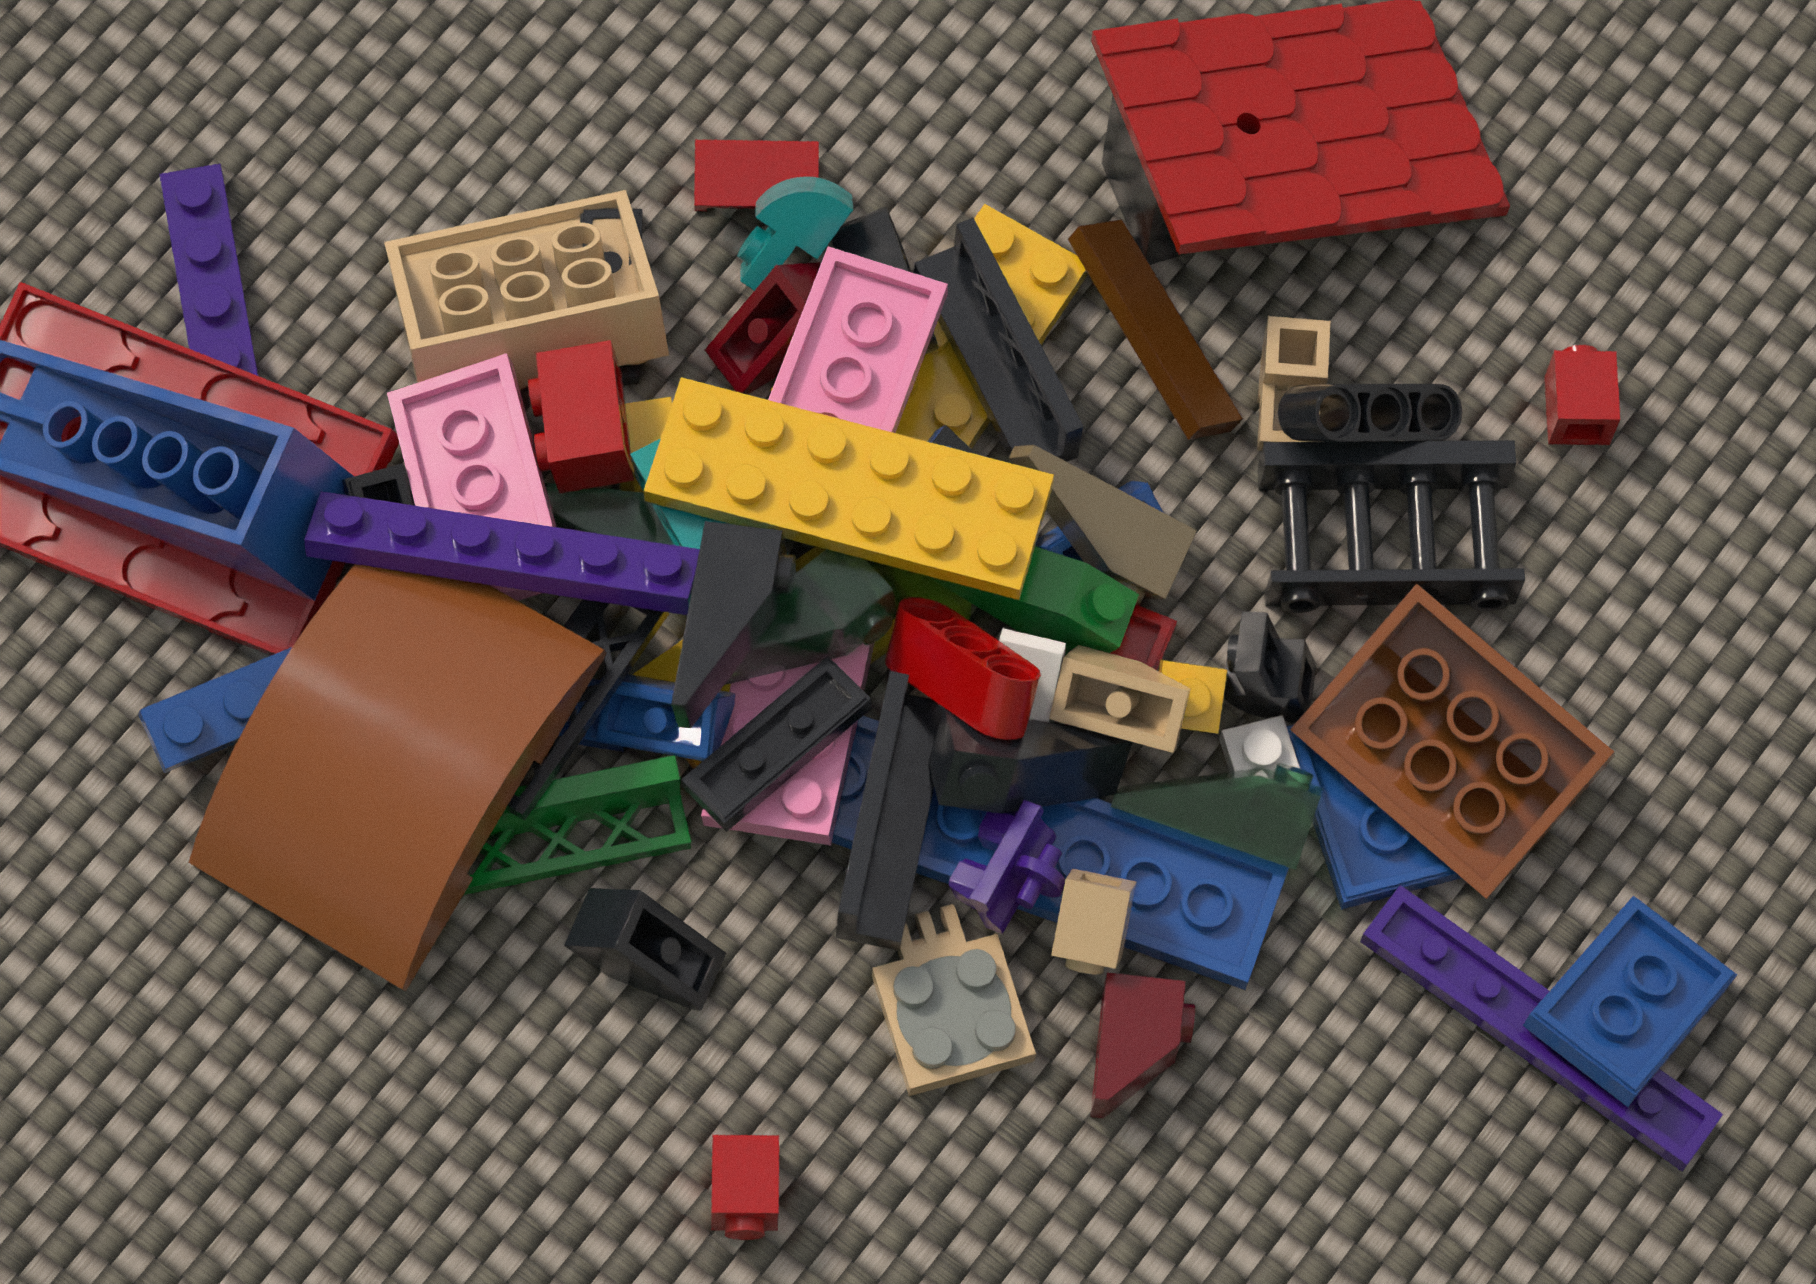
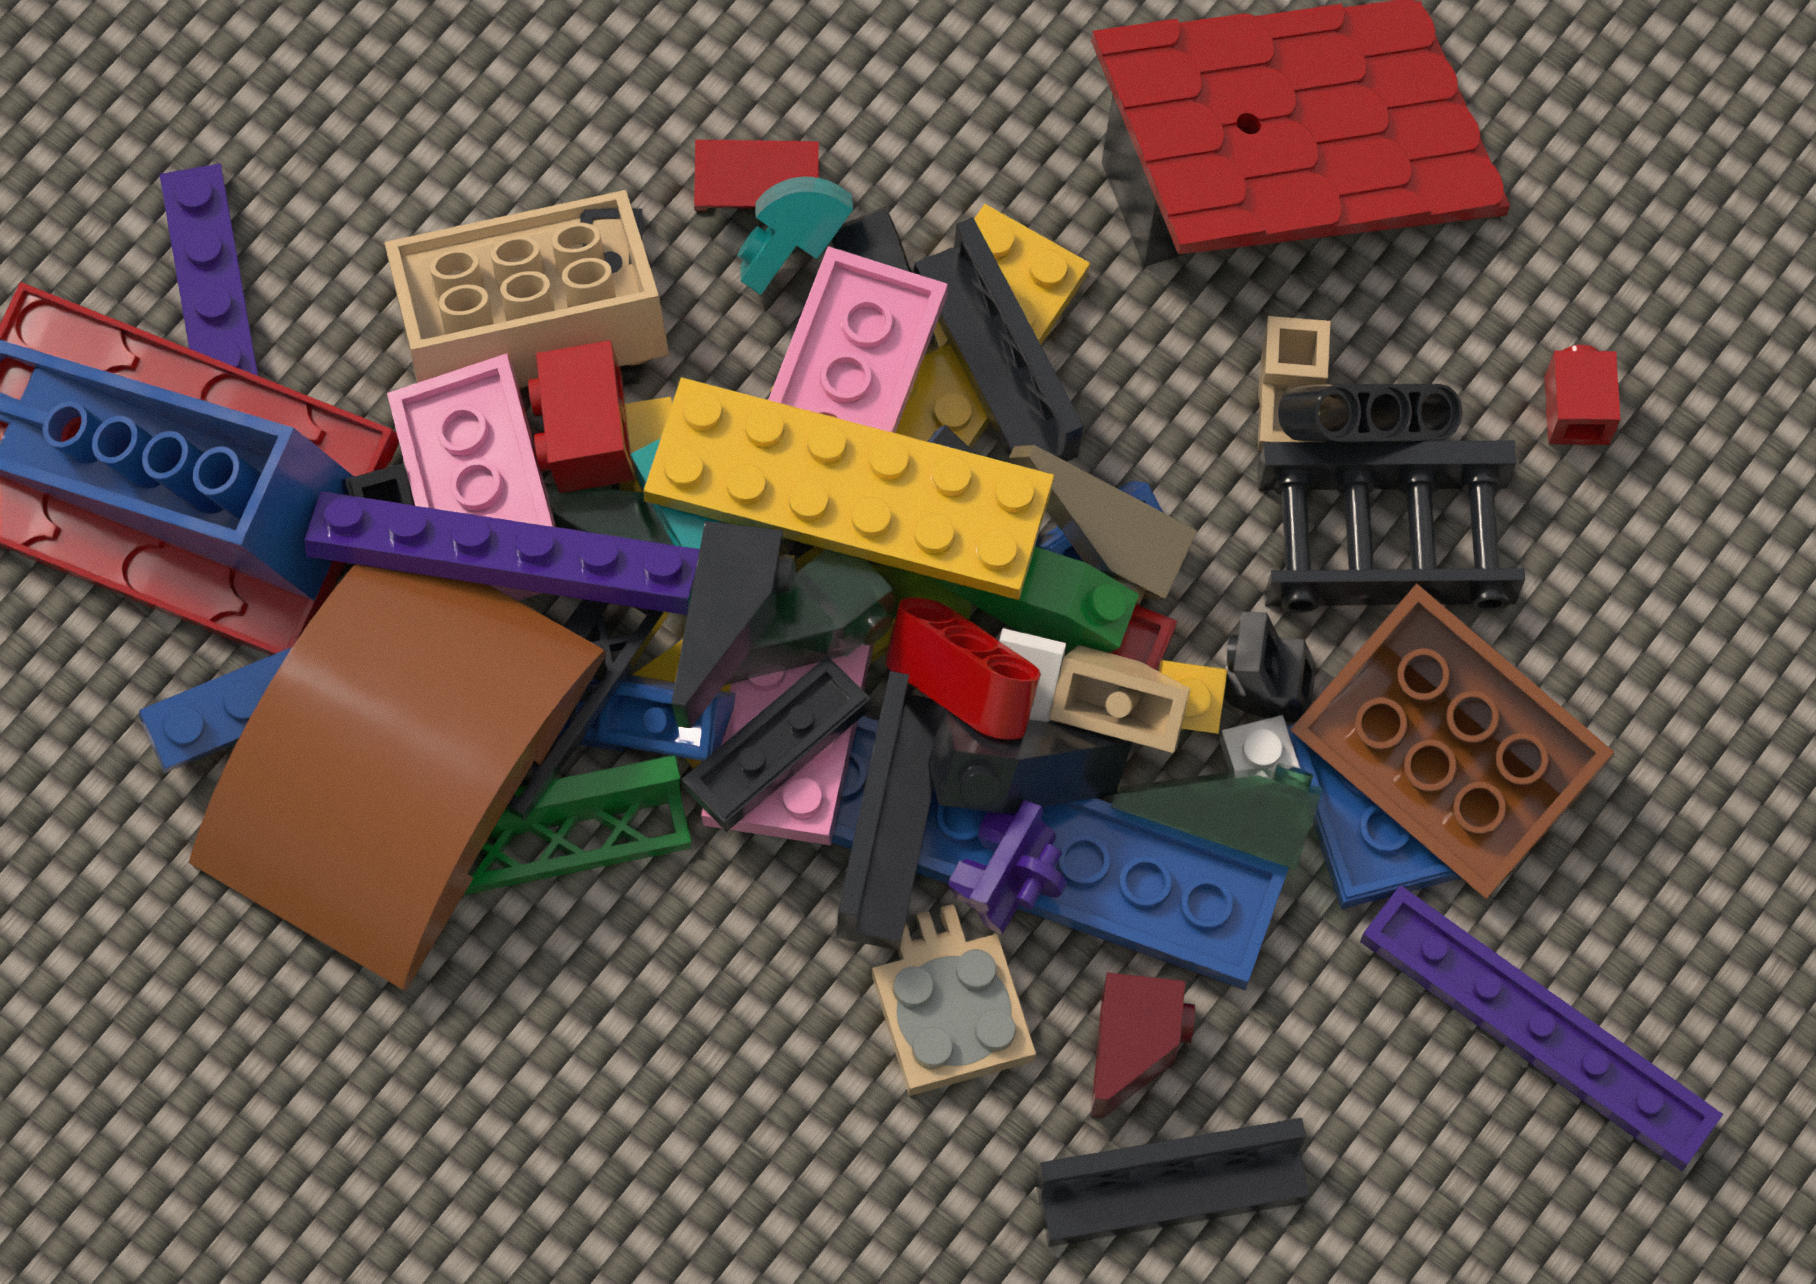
(645, 946): black slope -> none
(745, 1185): red brick -> none
(759, 333): dark red slope -> none
(1093, 921): tan brick -> none
(1155, 329): reddish brown tile -> none
(1172, 1182): none -> black fence
(1630, 1000): blue tile -> none

